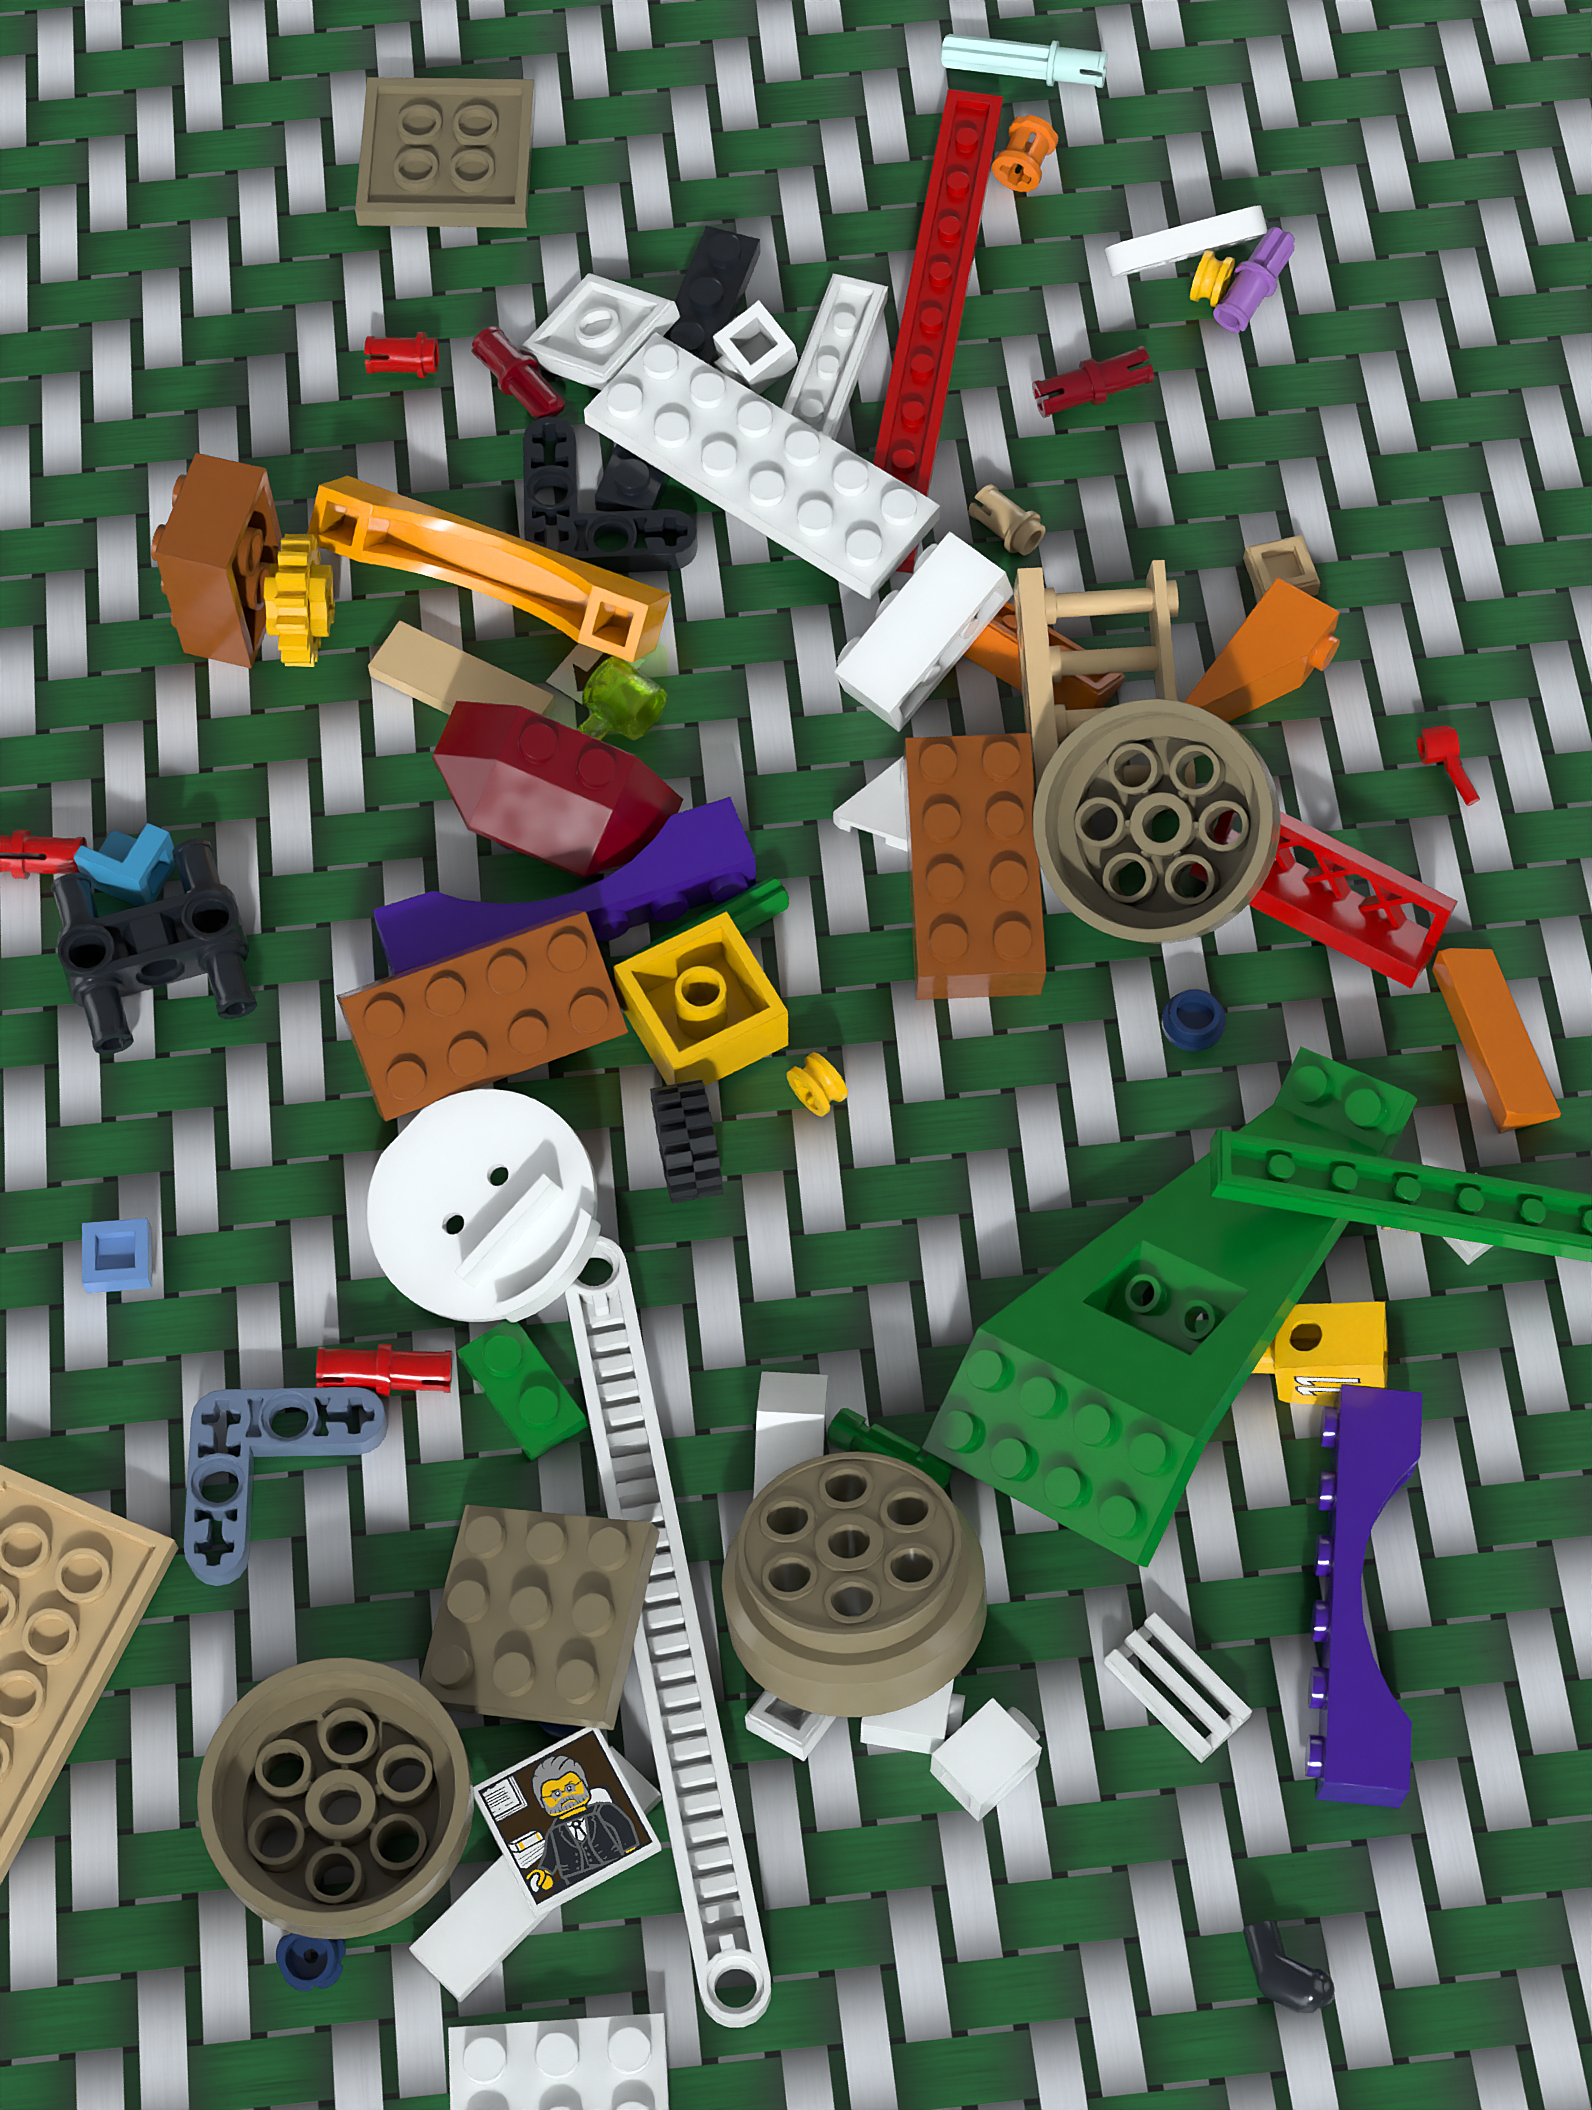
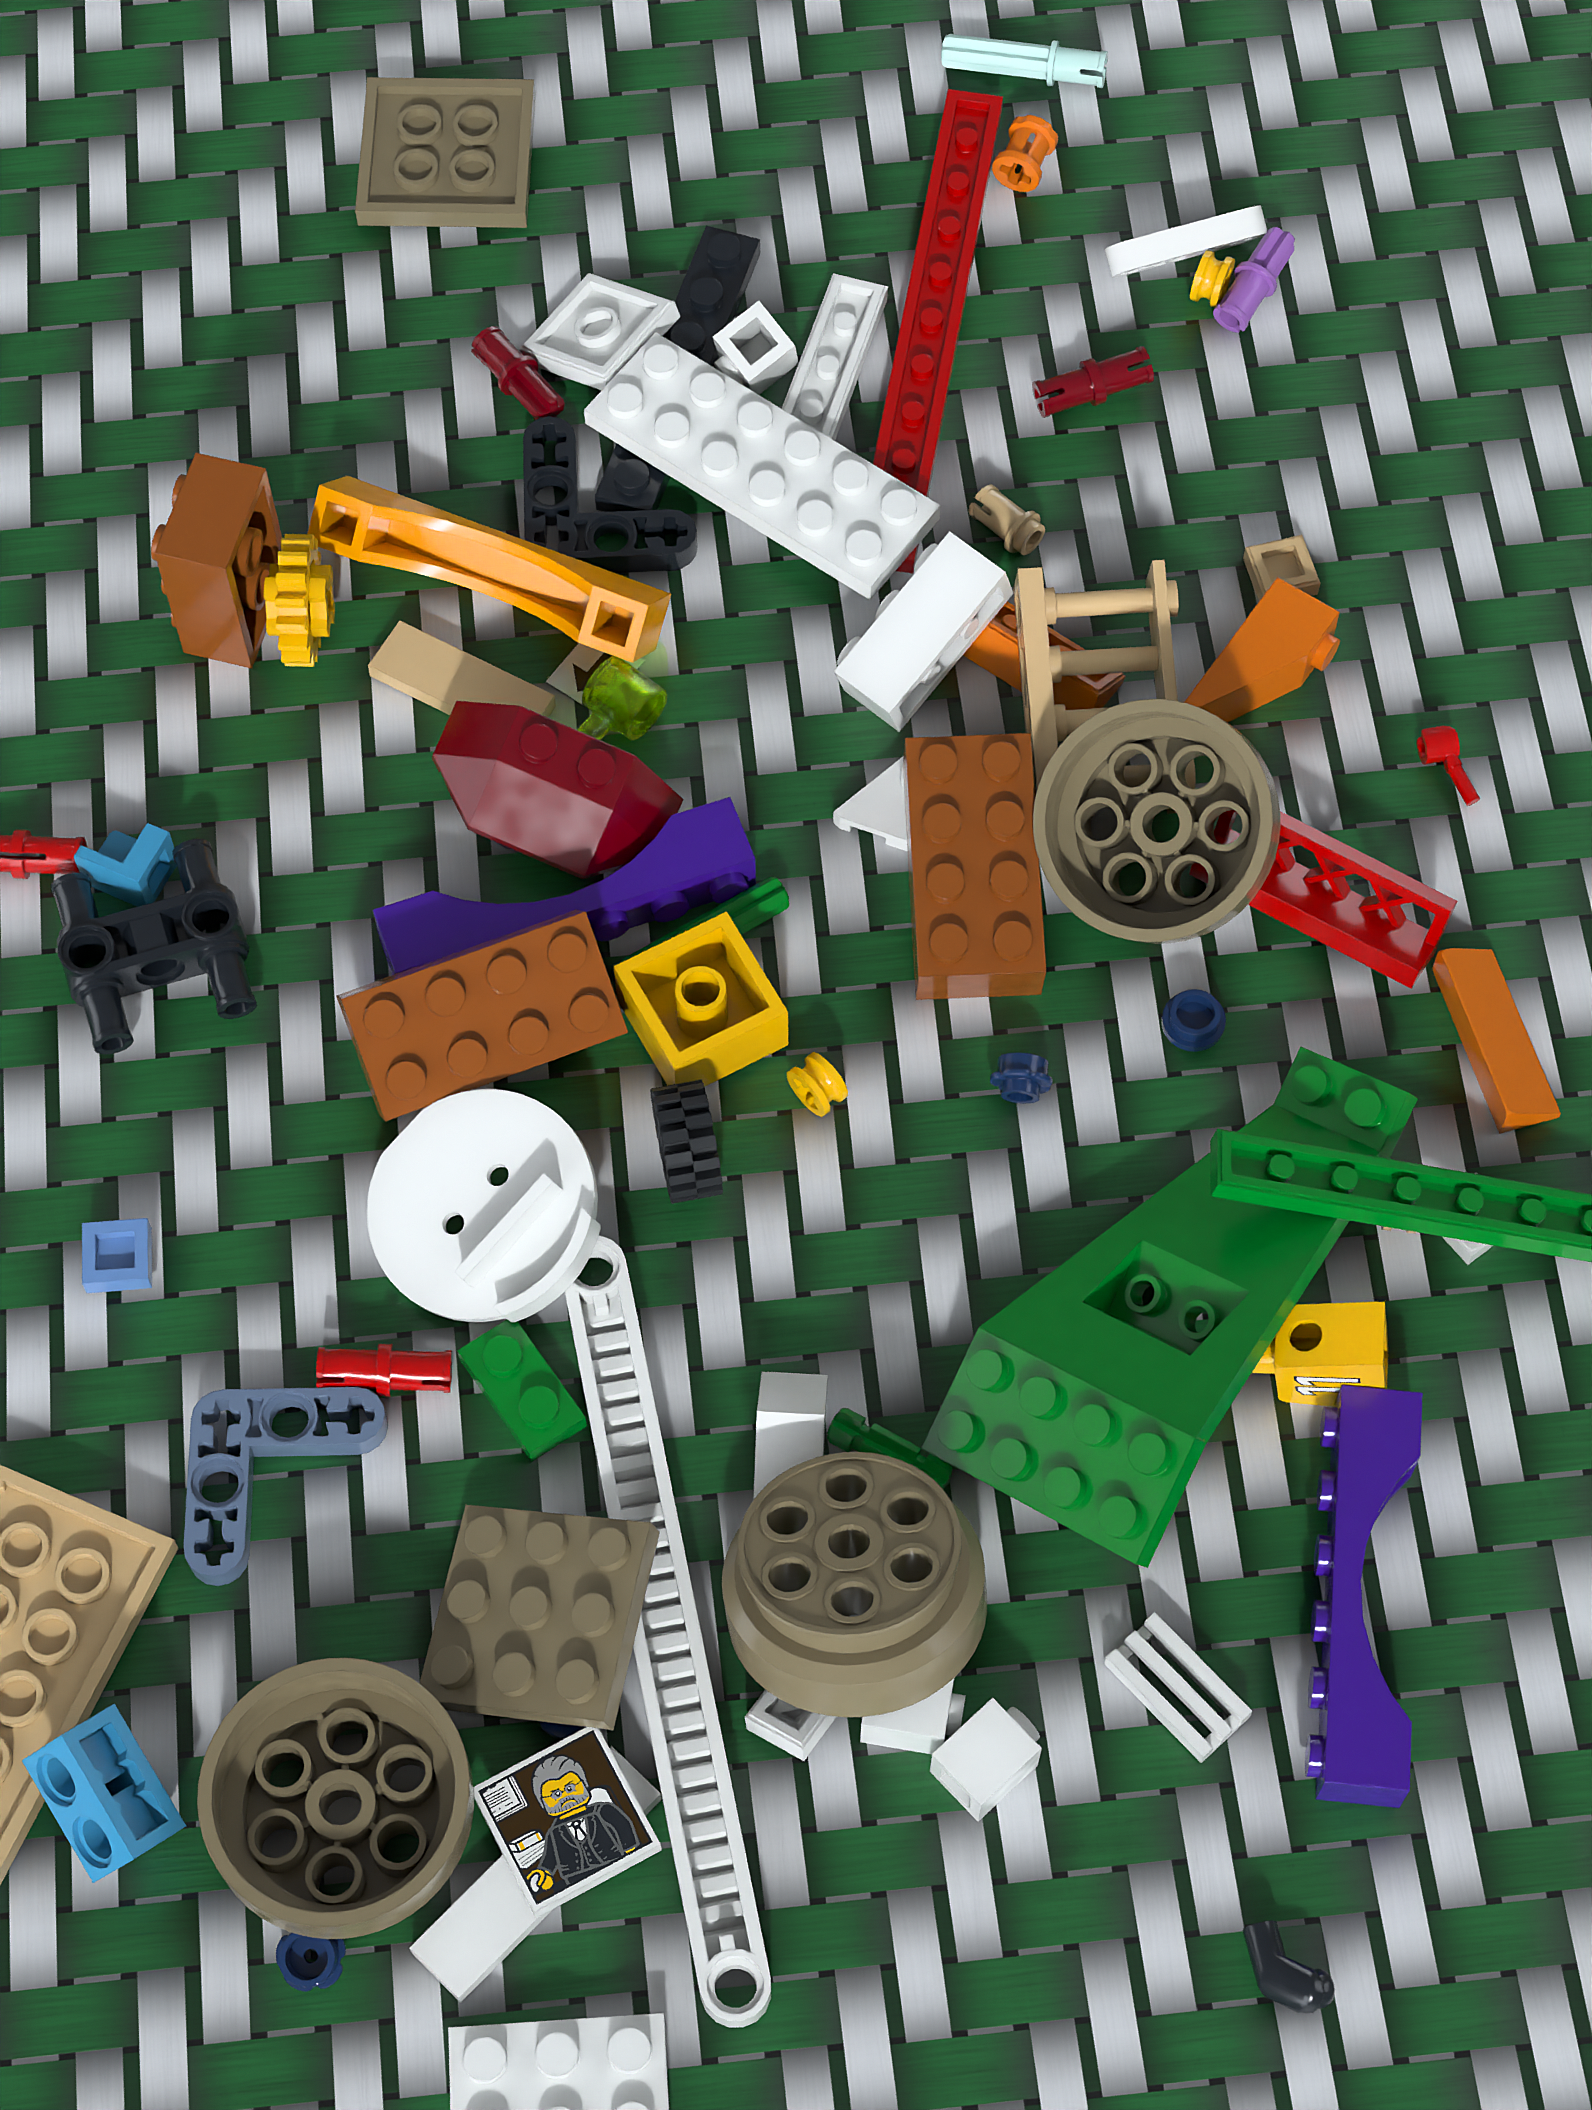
(103, 1793): none -> dark azure brick
(402, 355): red pin -> none
(1021, 1077): none -> dark blue plate

